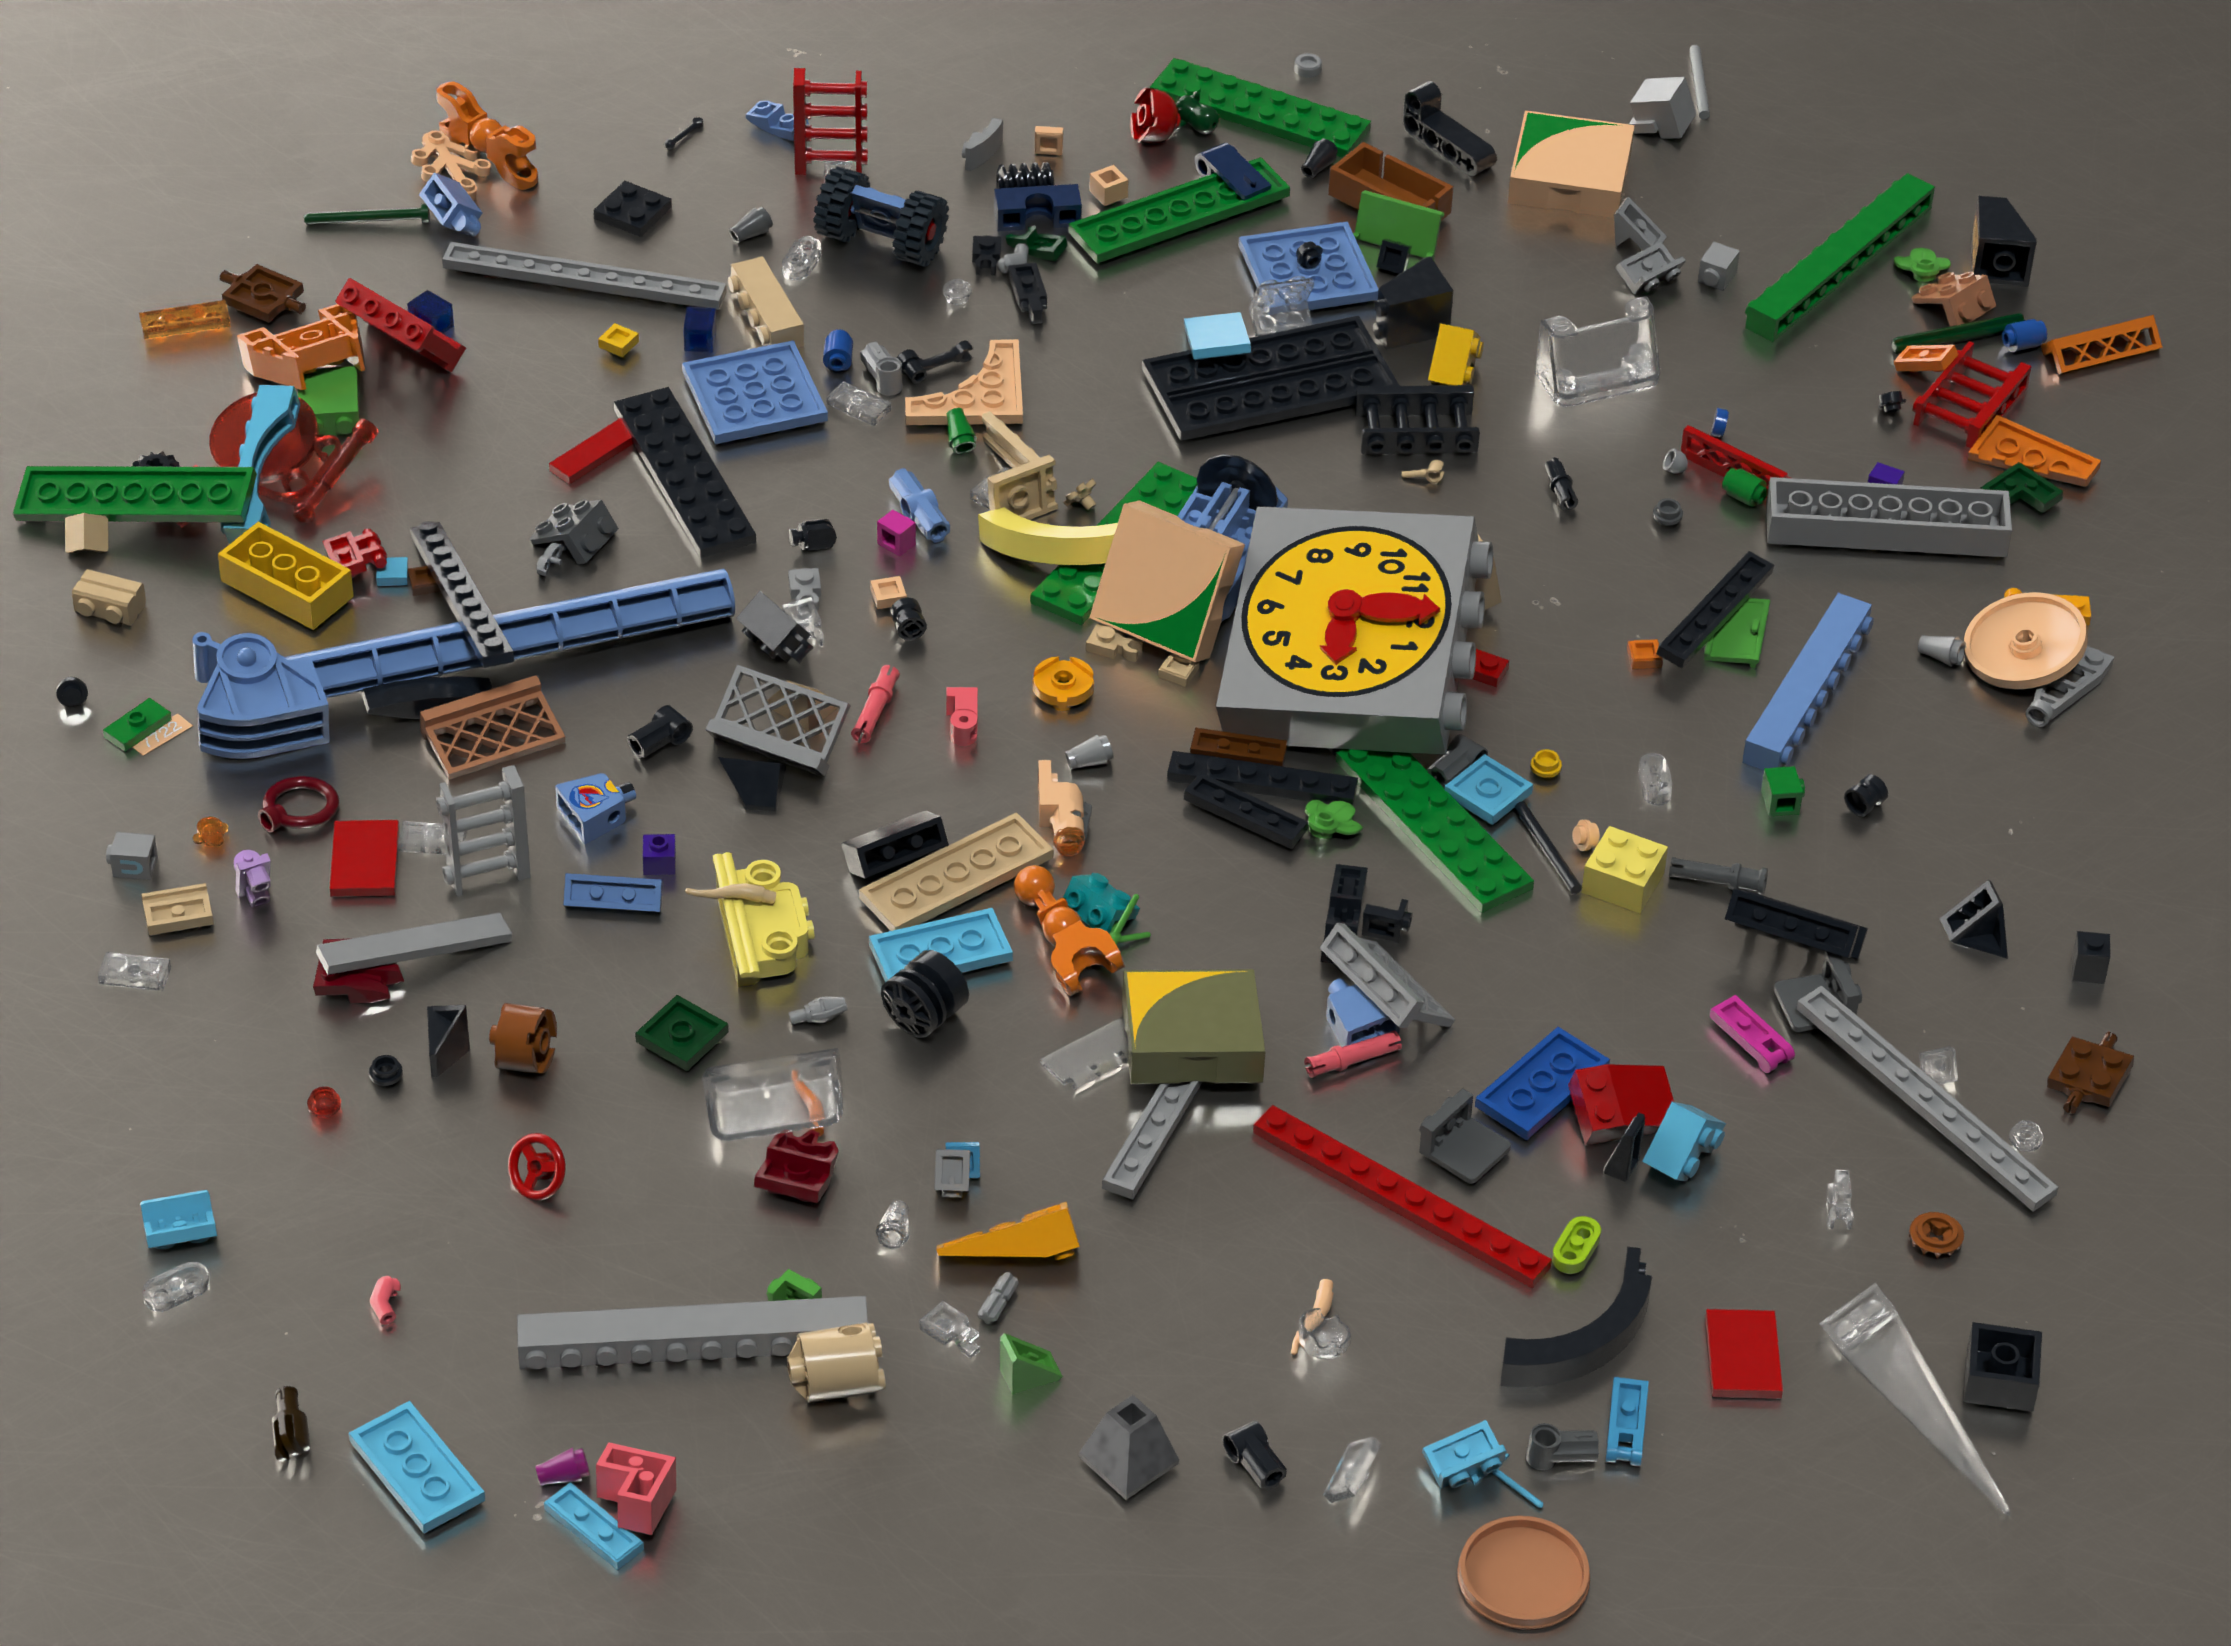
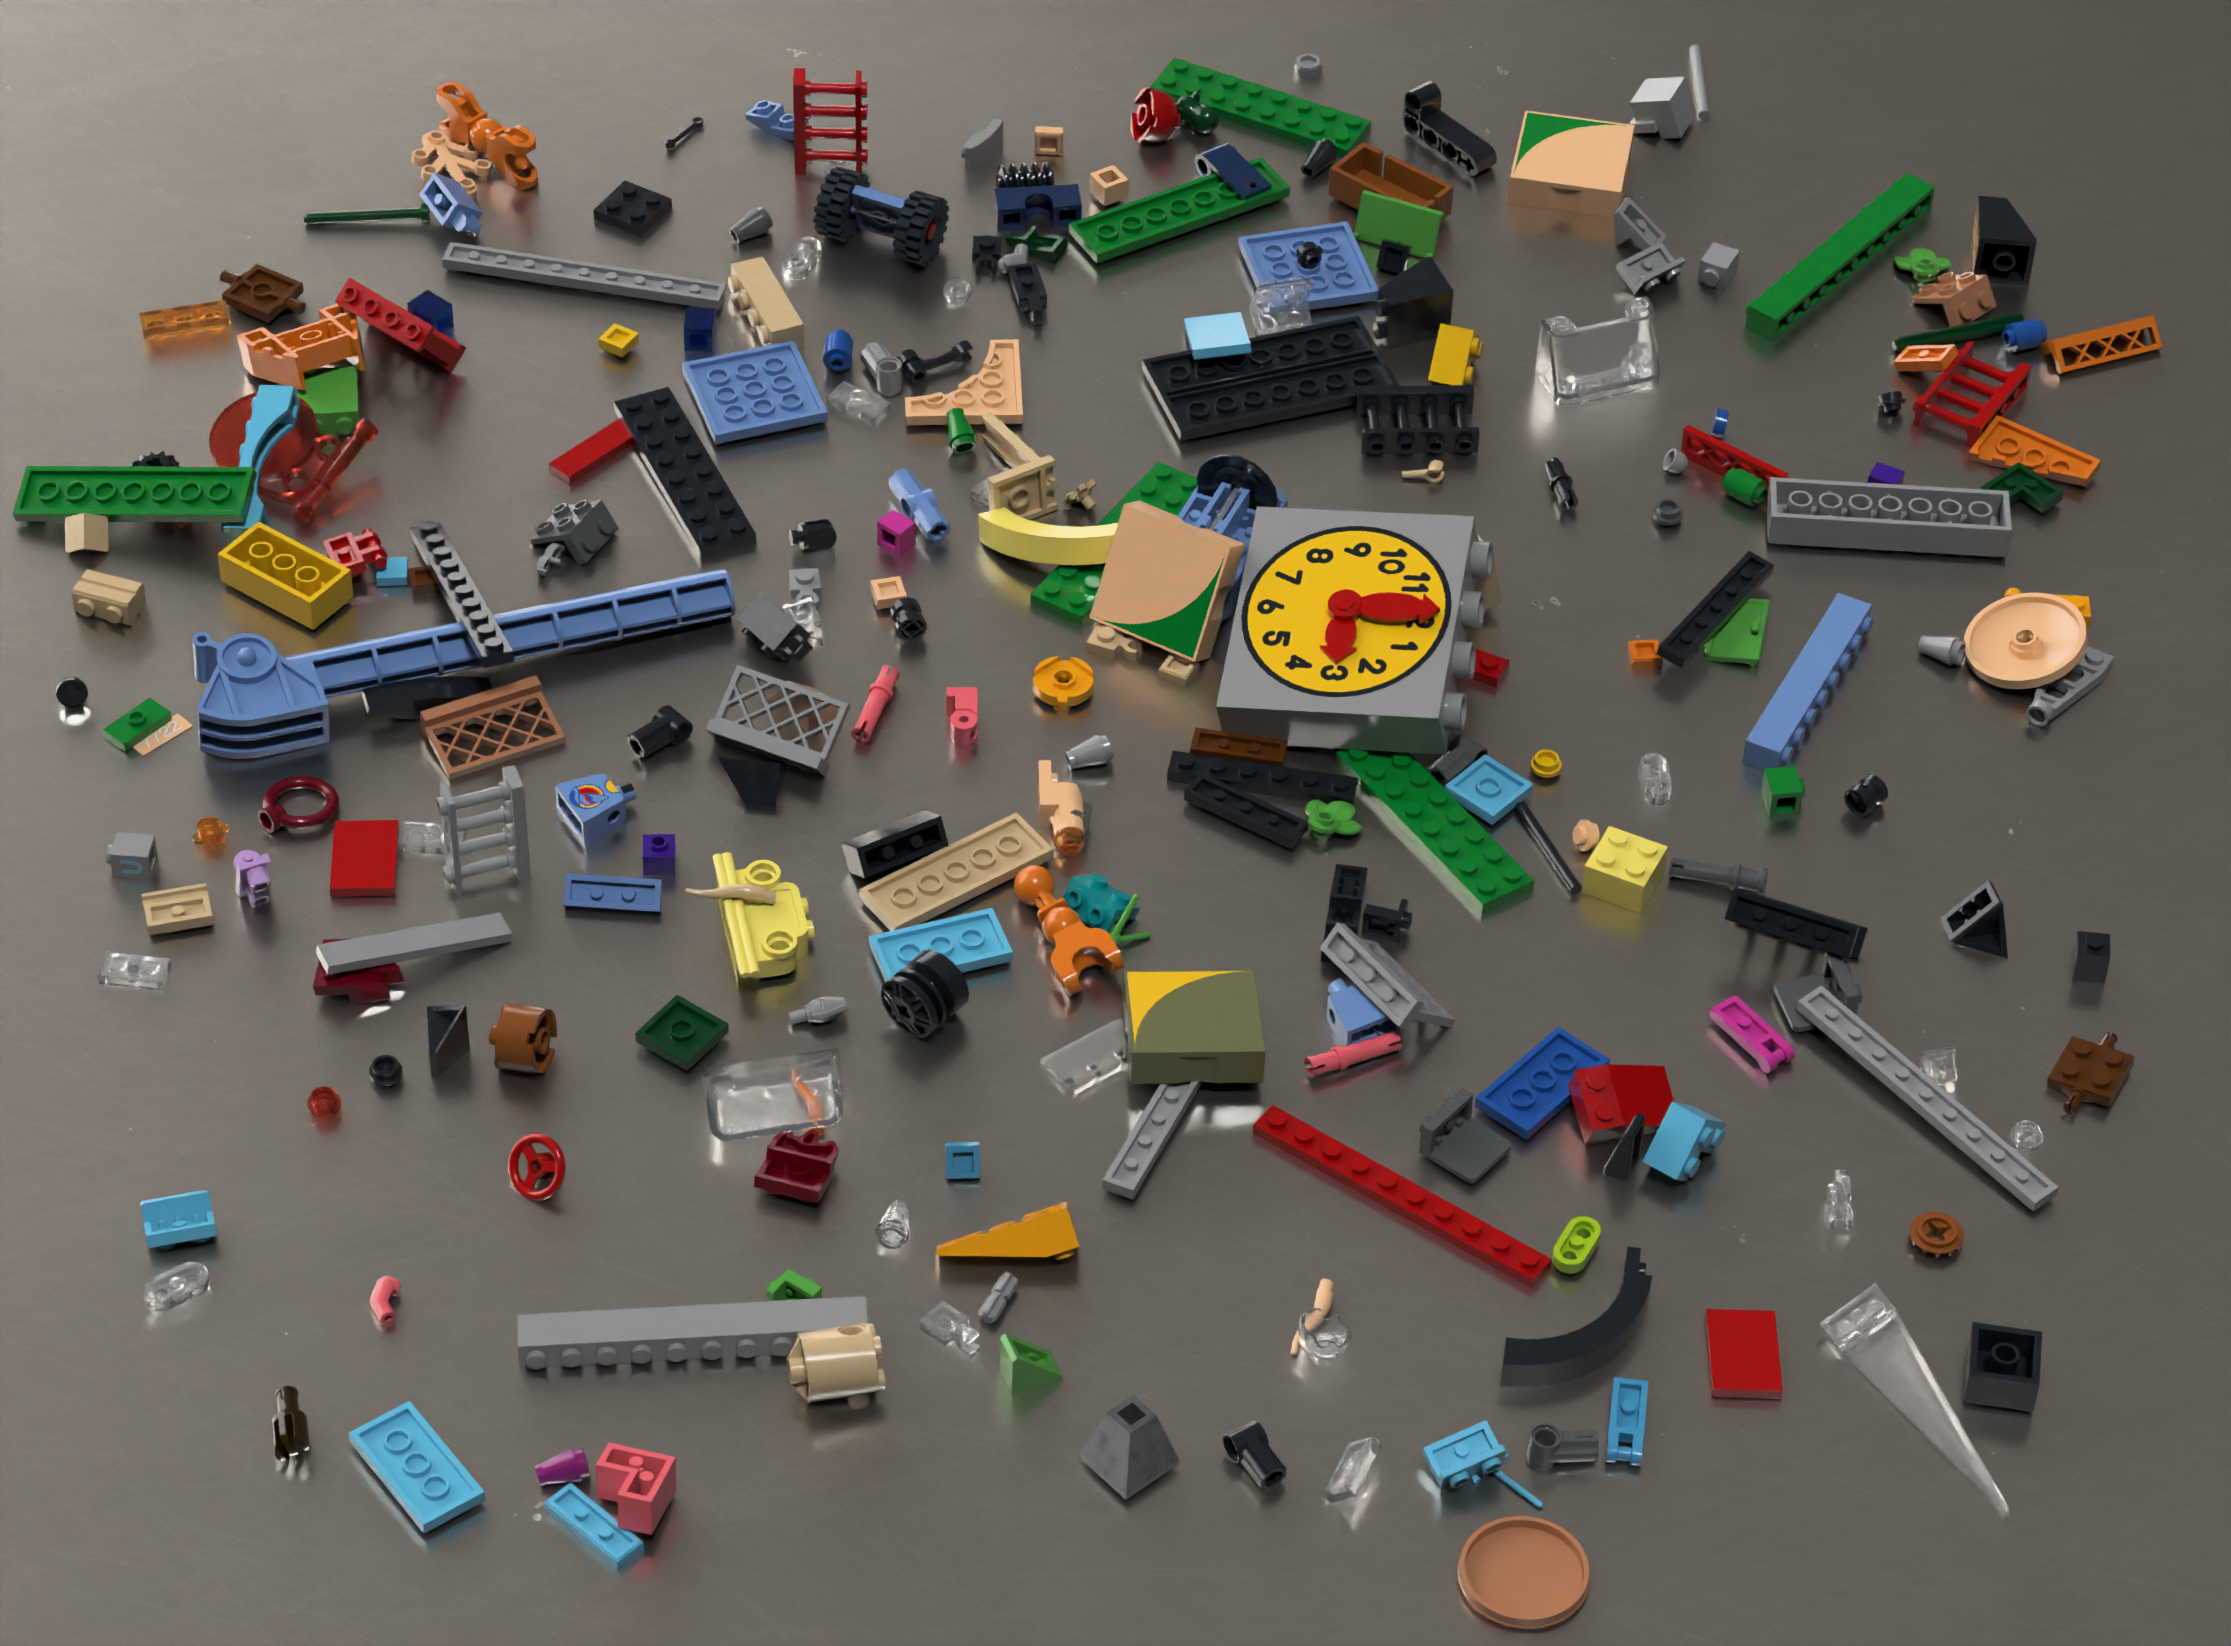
(952, 1172): light grey bracket -> none

